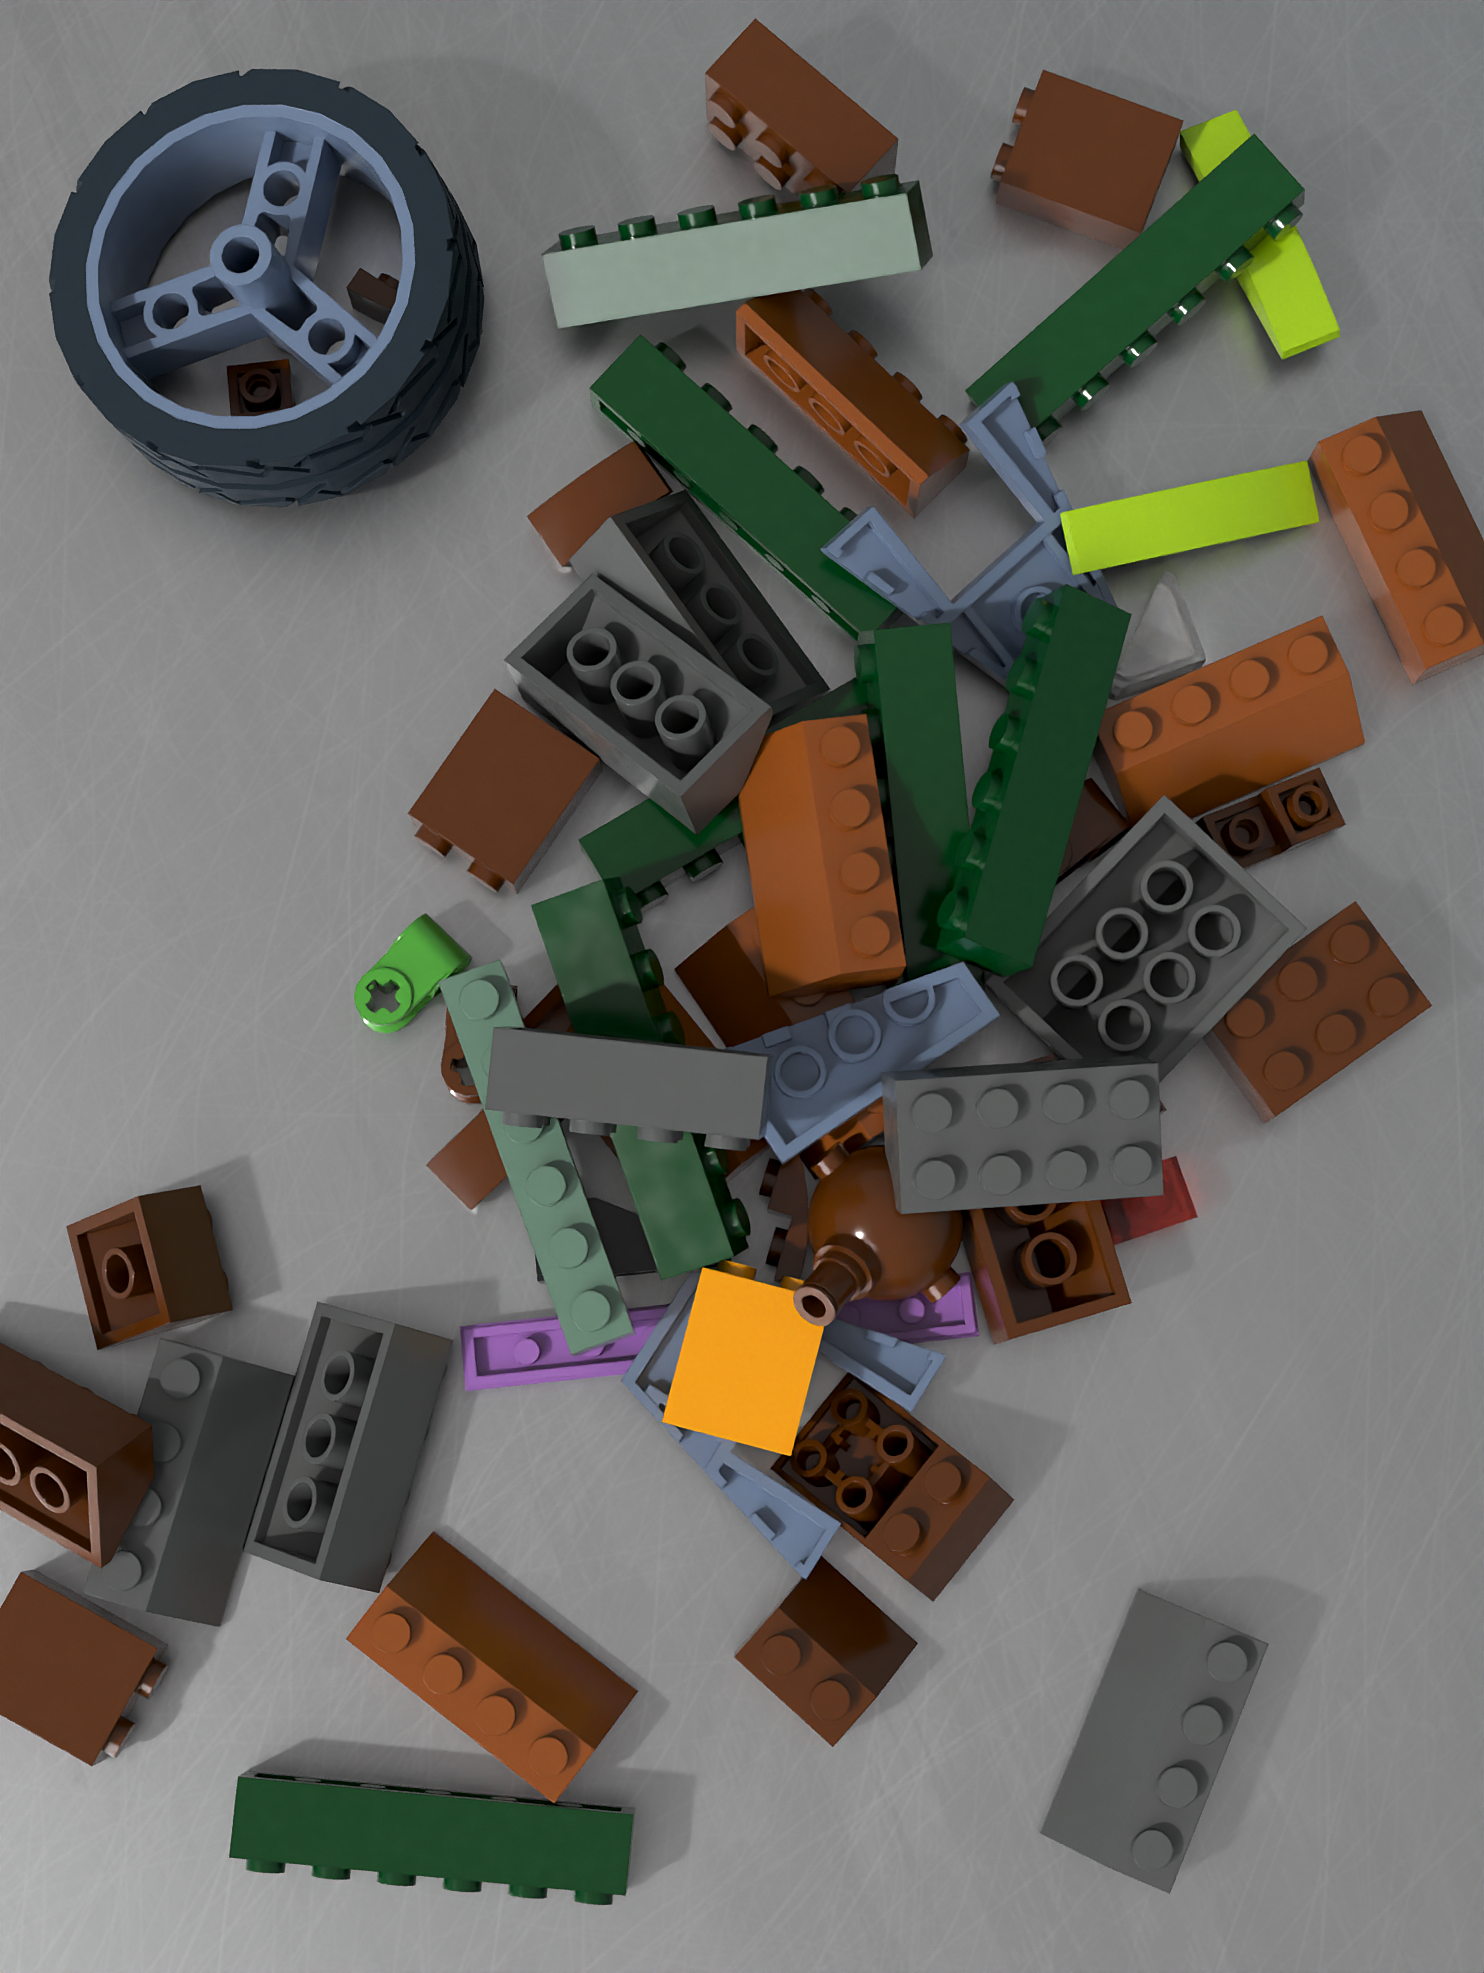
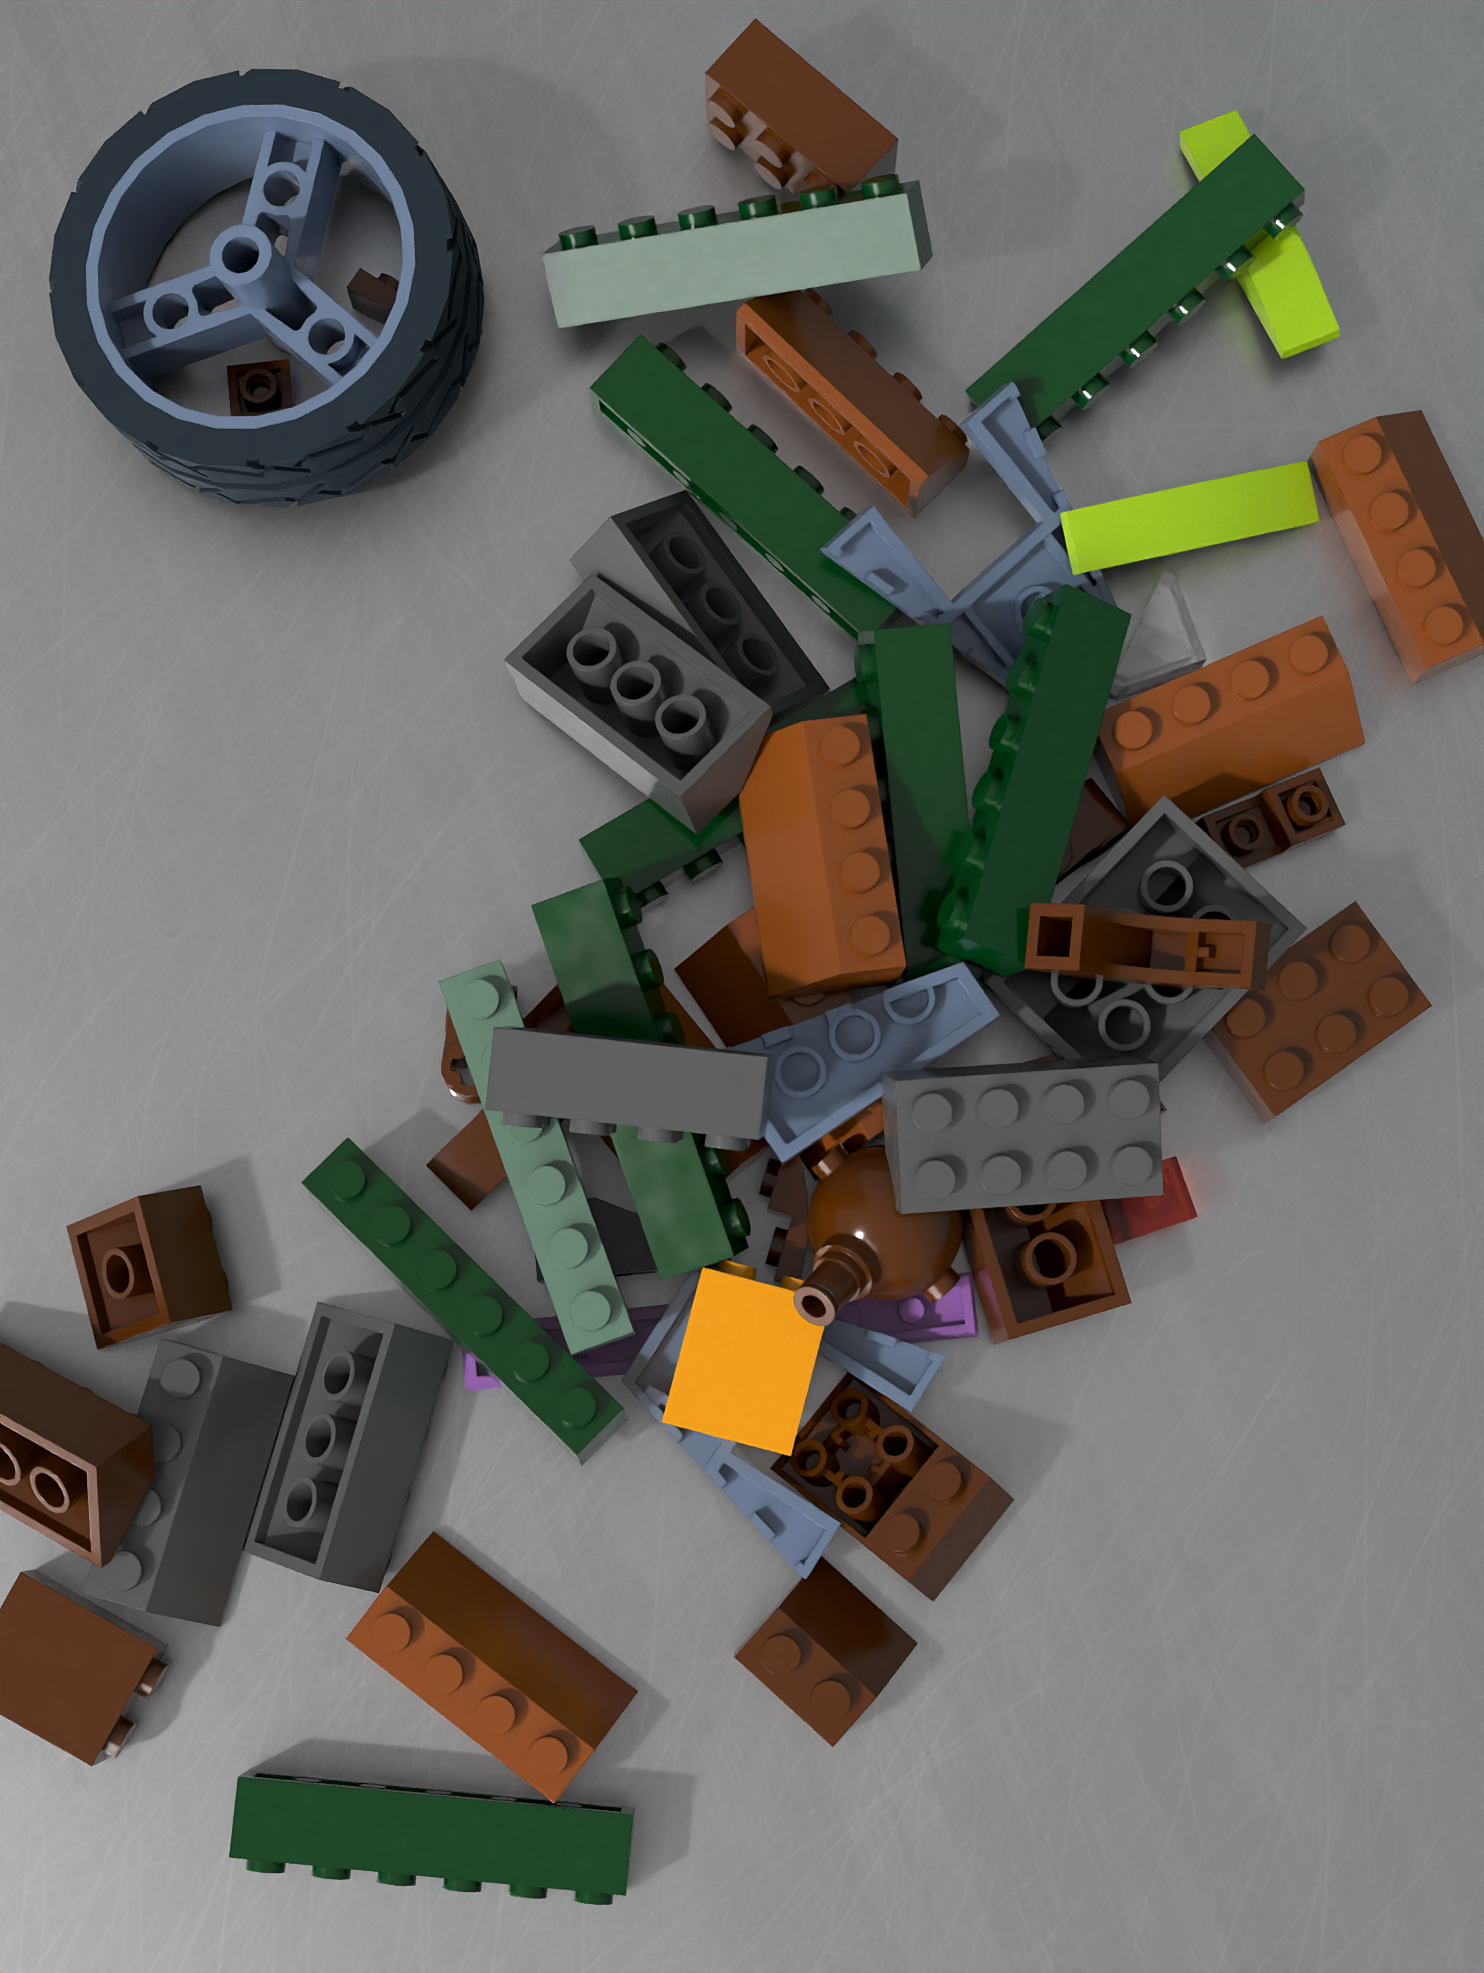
(412, 967): bright green piece -> none
(465, 1301): none -> dark green brick
(504, 793): reddish brown brick -> none
(608, 488): reddish brown slope -> none
(1085, 160): reddish brown brick -> none
(1147, 948): none -> reddish brown arch
(1153, 1740): dark grey slope -> none

